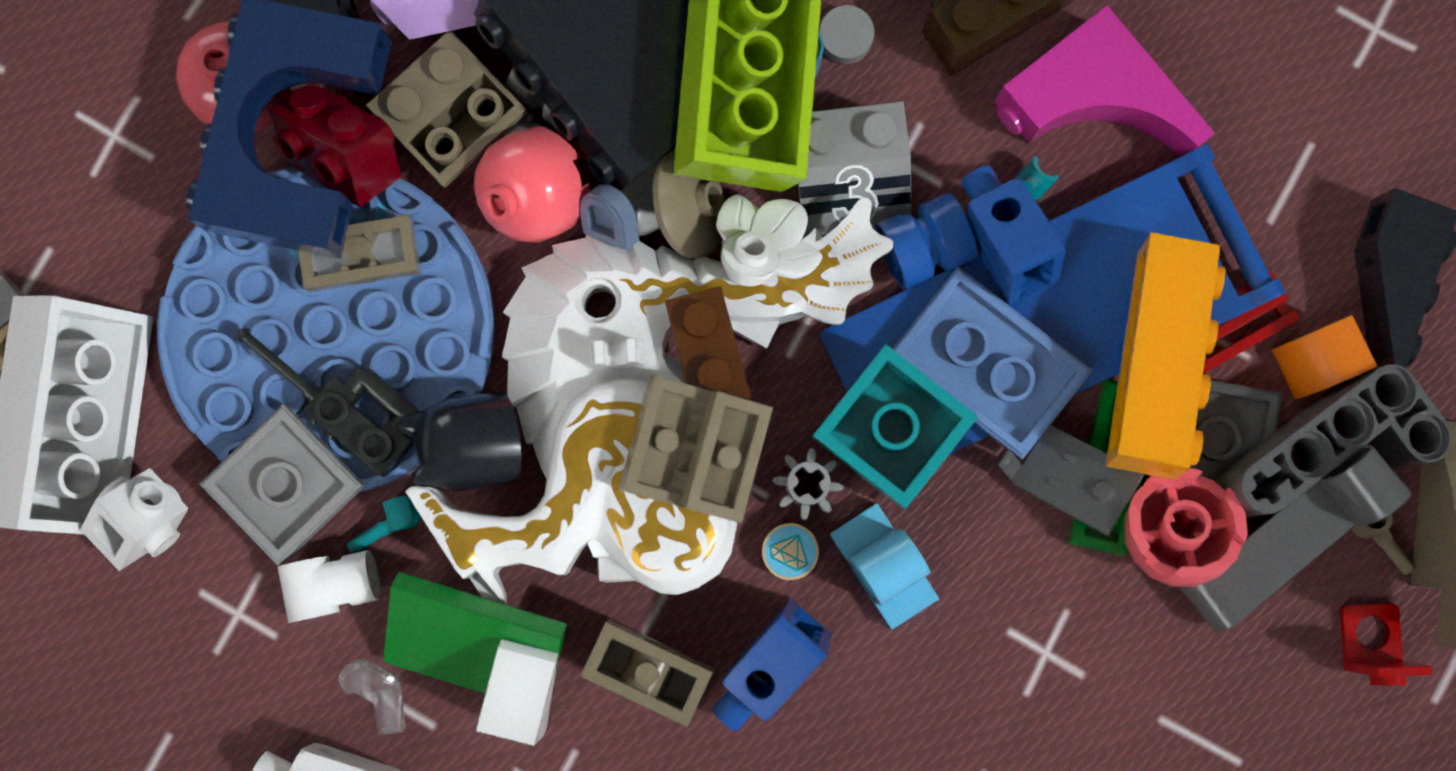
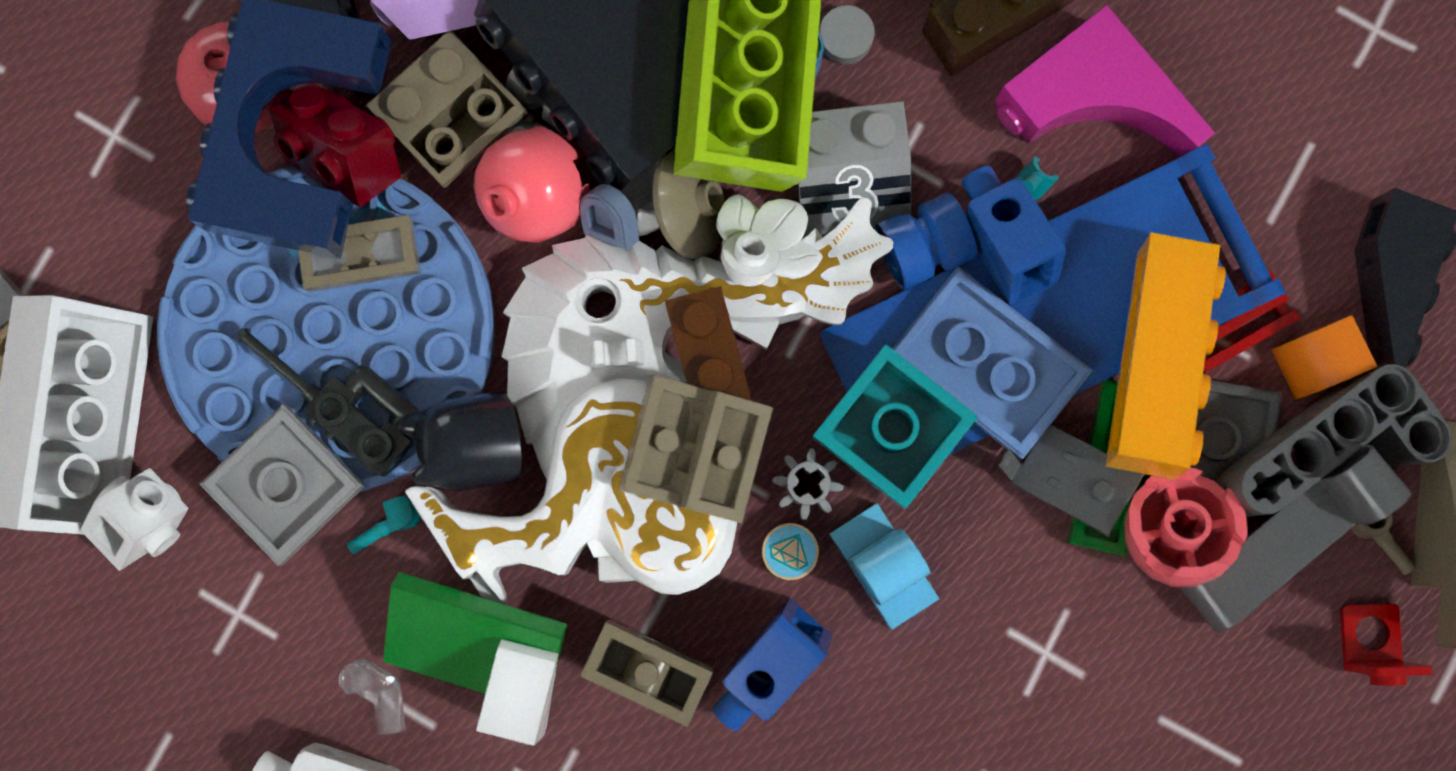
(319, 586): white piece -> none

